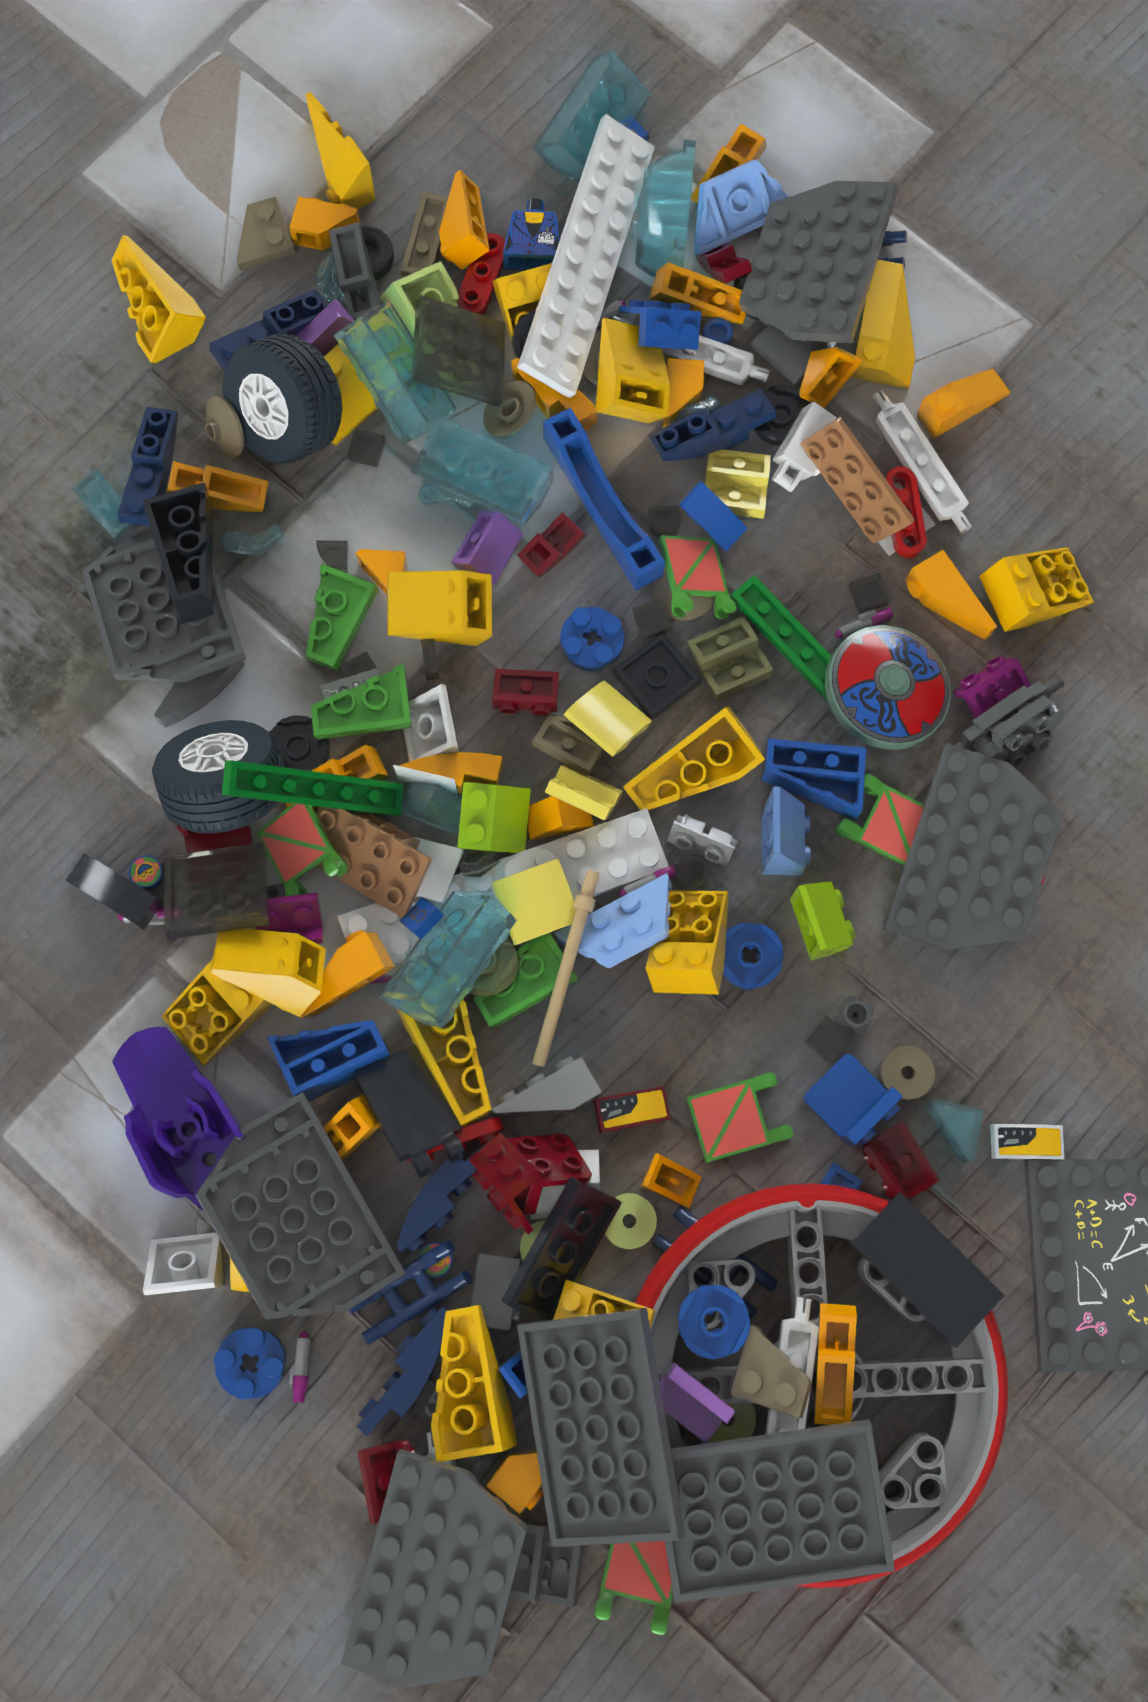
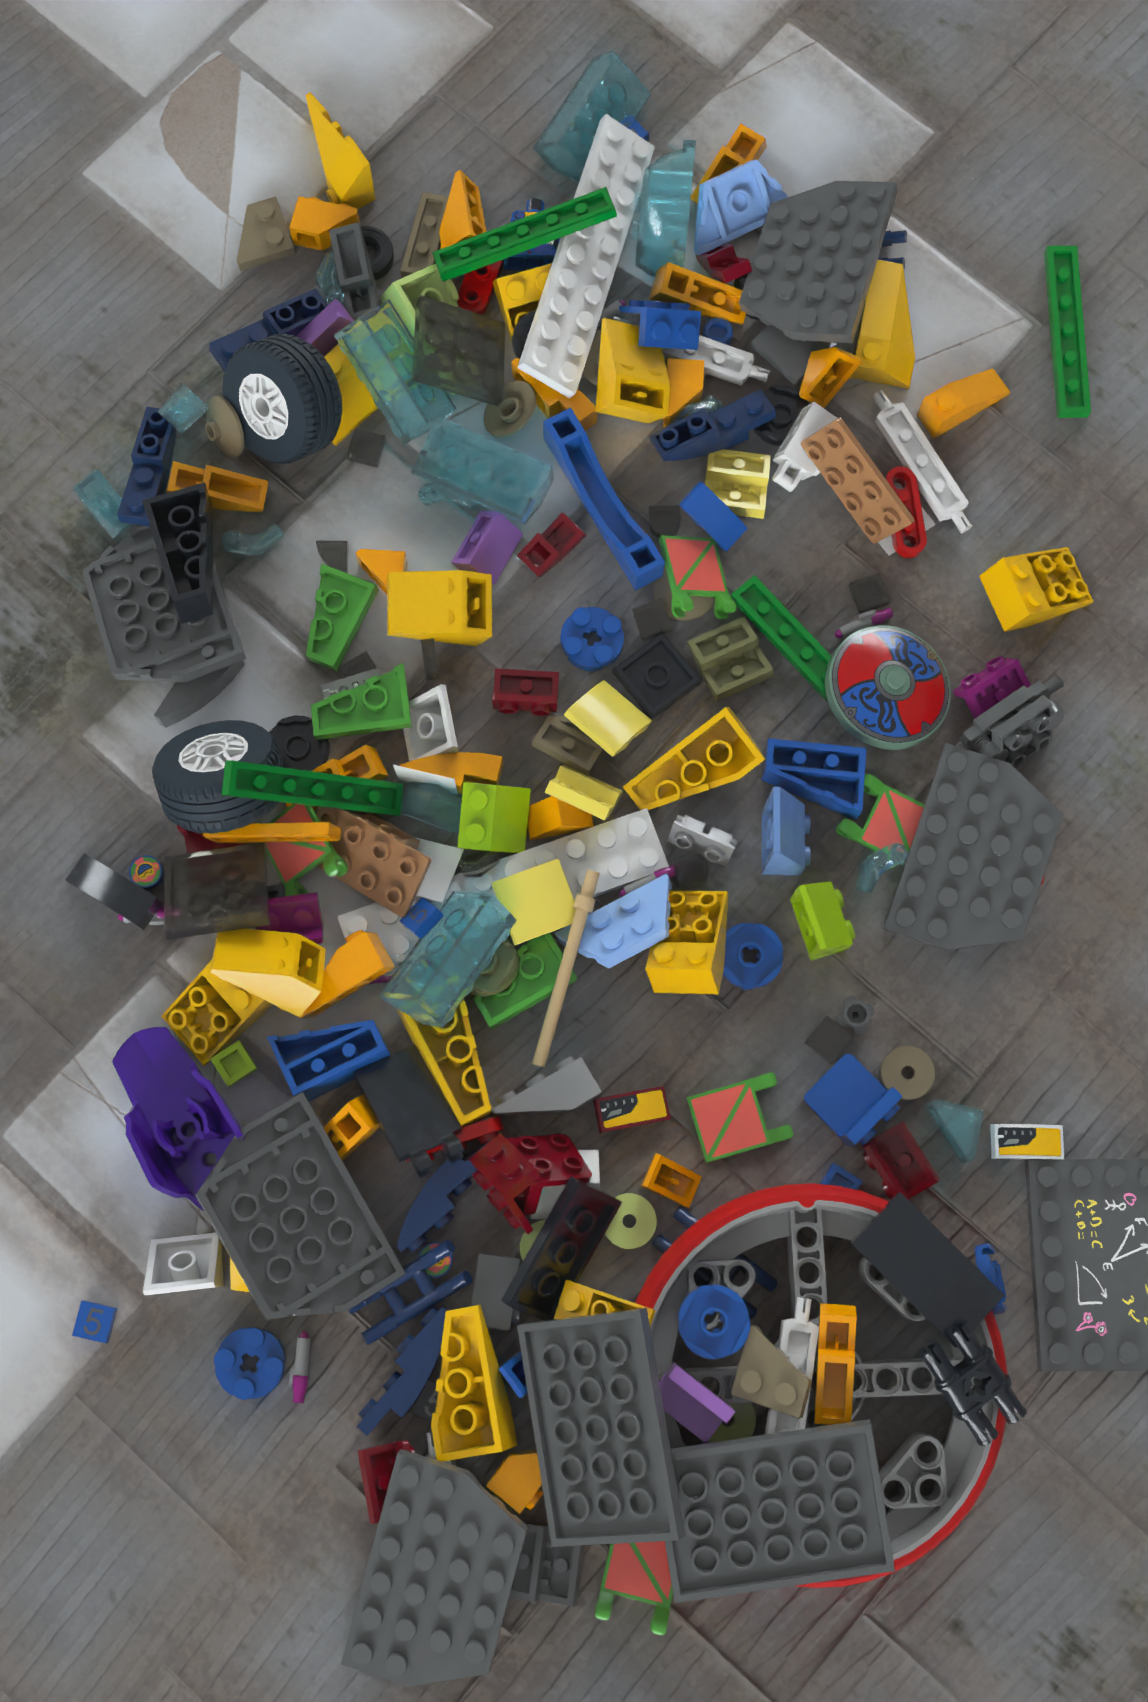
(94, 1321): none -> blue tile
(162, 309): yellow wedge -> none
(182, 408): none -> clear light blue slope
(234, 1064): none -> lime plate
(279, 833): none -> light orange tile
(524, 234): none -> green tile
(878, 863): none -> clear light blue arm
(945, 591): light orange slope -> none
(988, 1380): none -> black pin
(992, 1271): none -> blue tile
(1067, 332): none -> green plate

